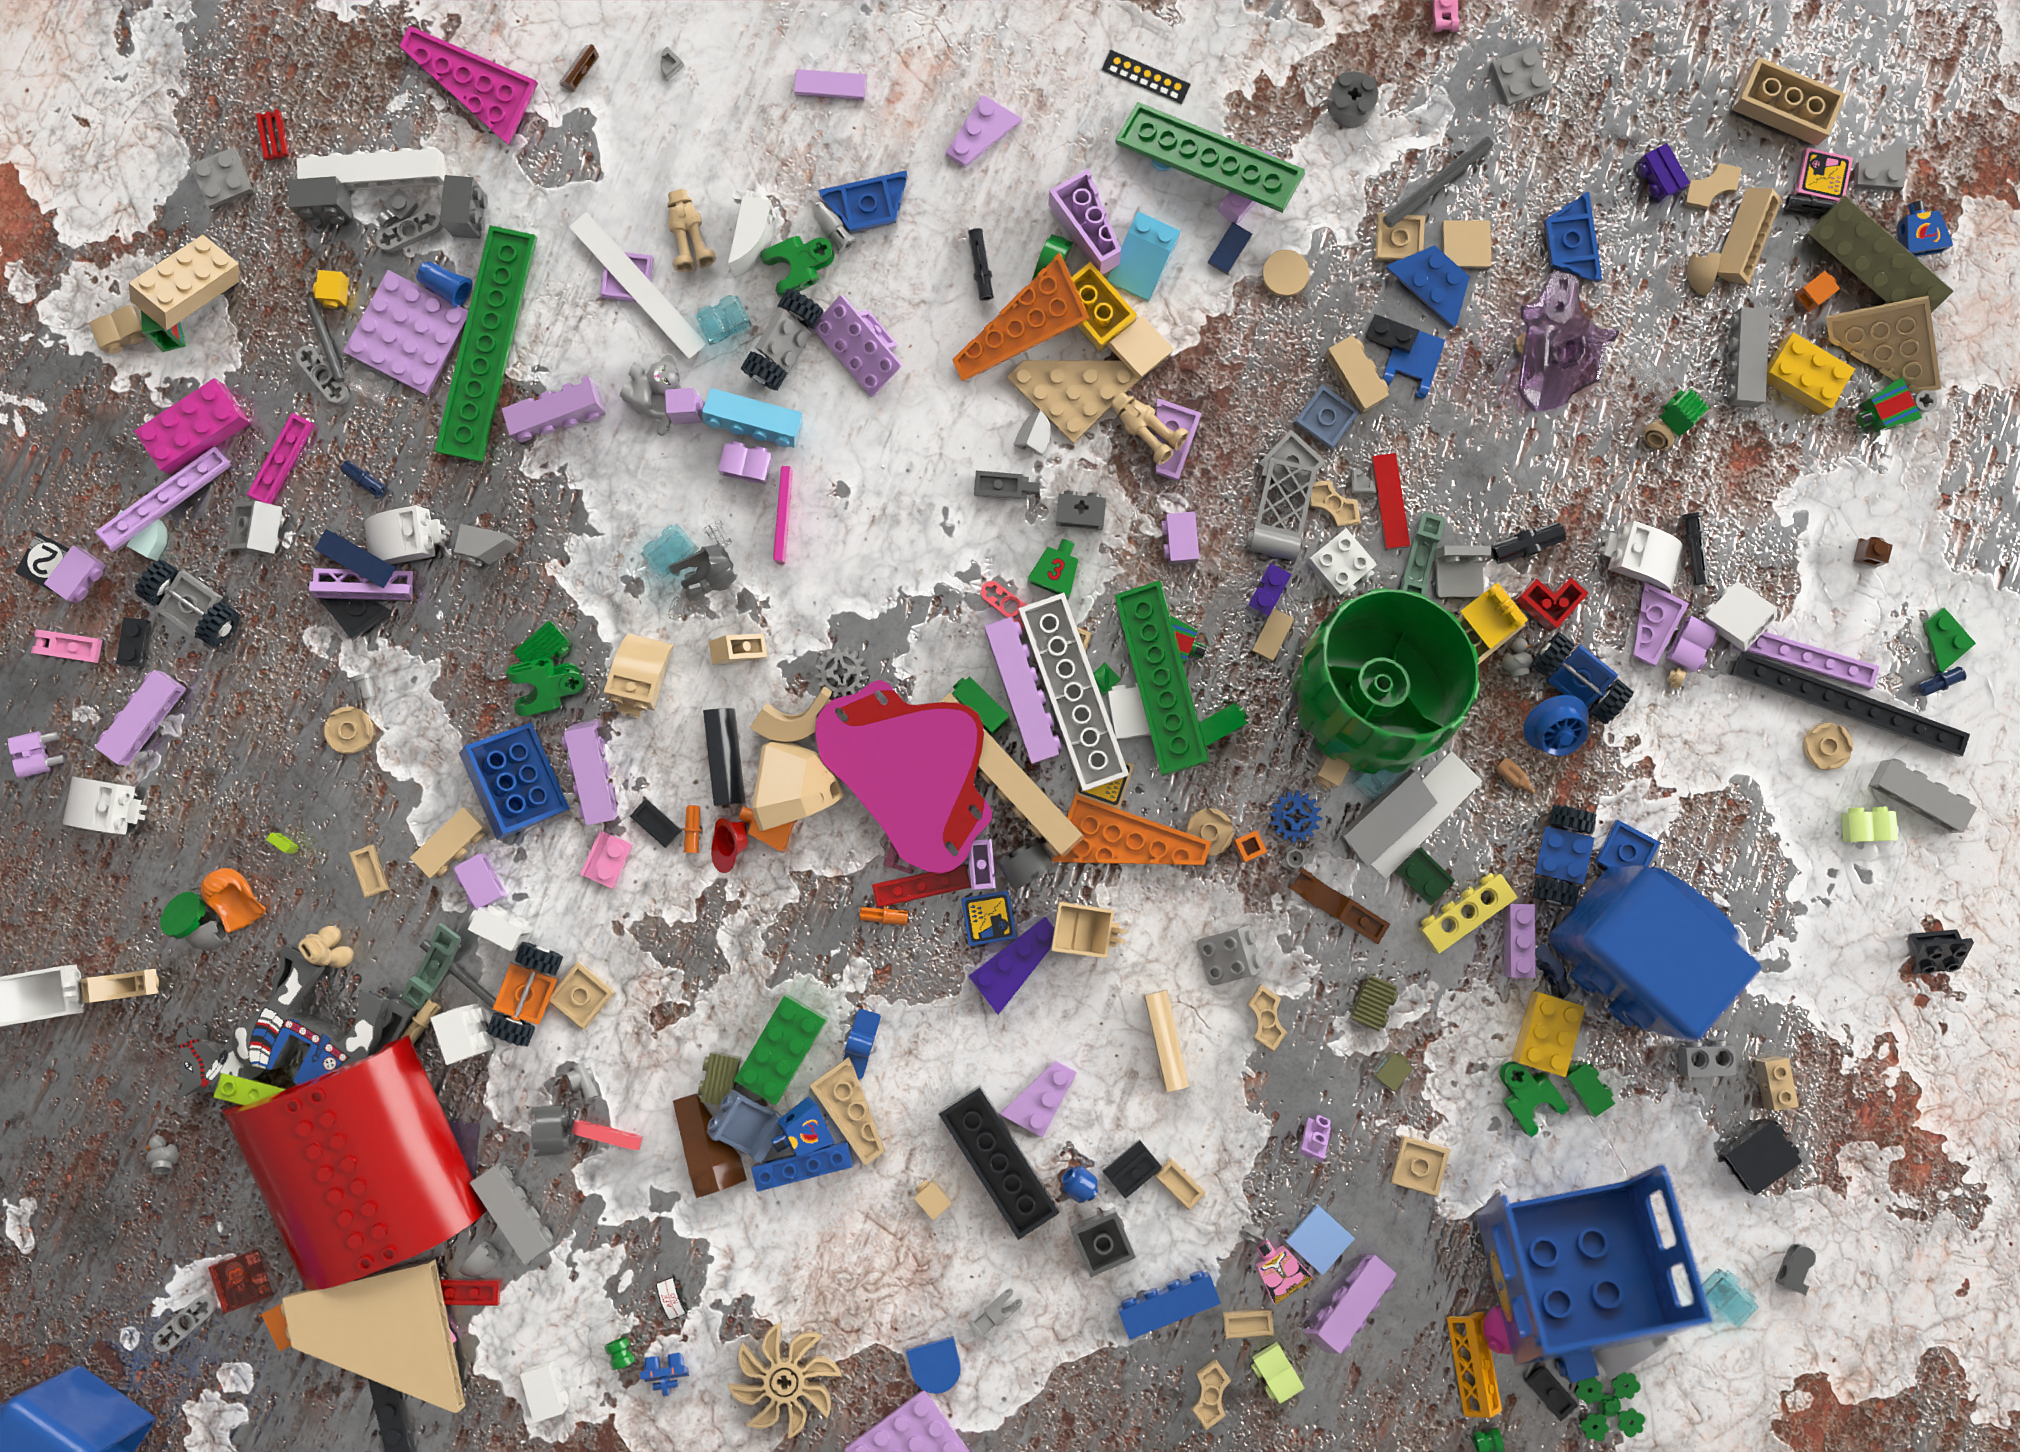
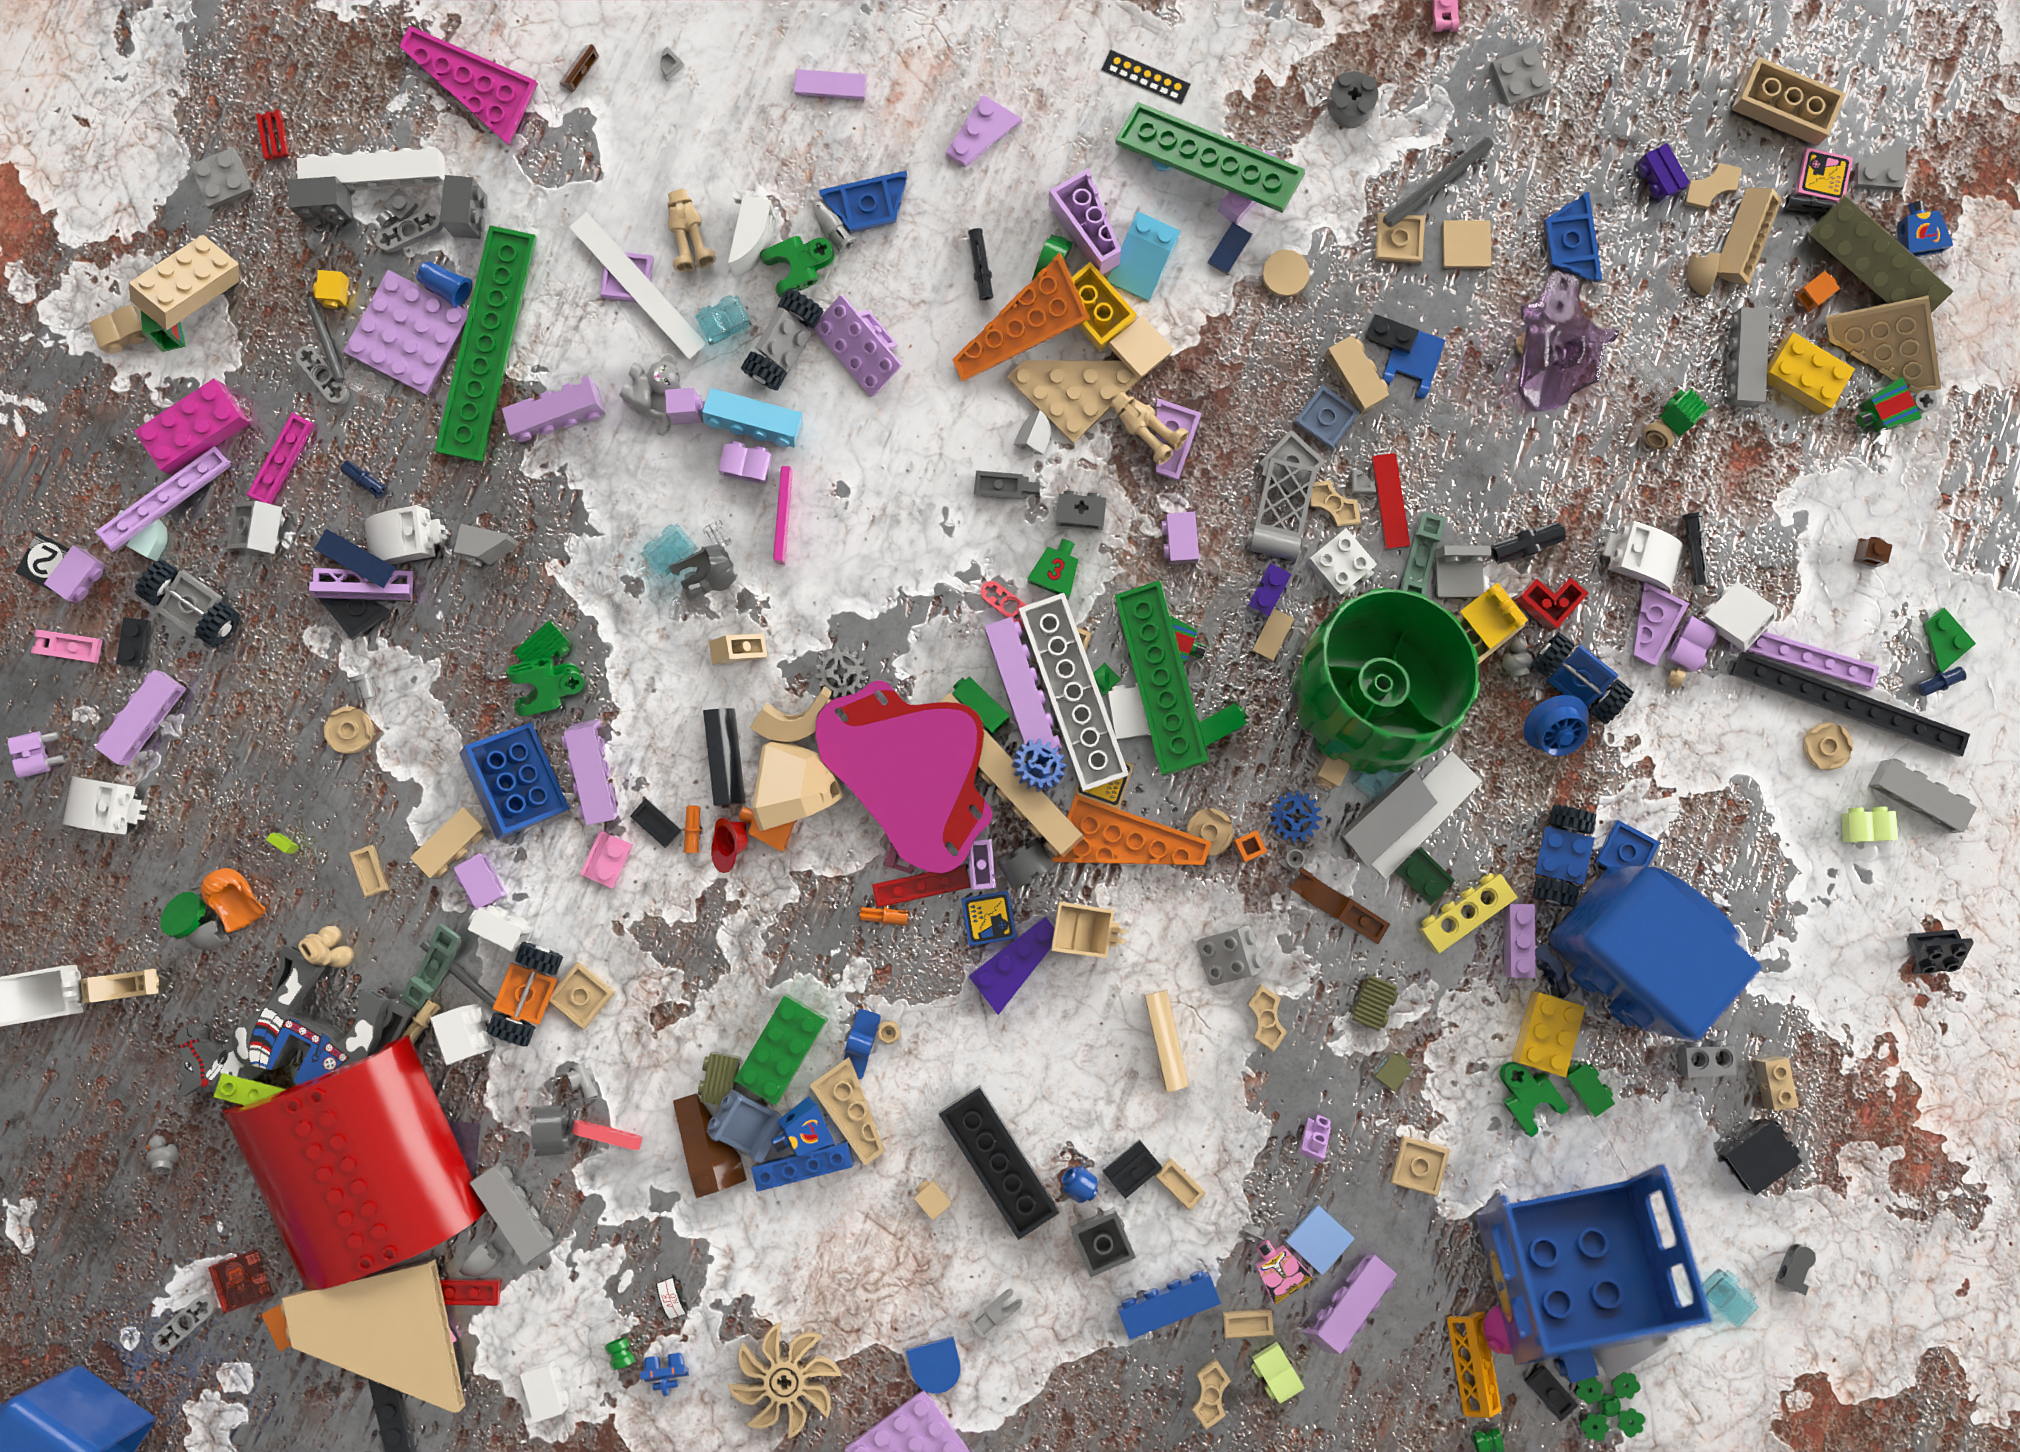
(637, 674): tan piece -> none
(882, 1033): none -> tan plate
(1039, 762): none -> gear
(1040, 1100): lavender wing -> none
(1434, 281): blue wing -> none
(1514, 775): medium nougat piece -> none

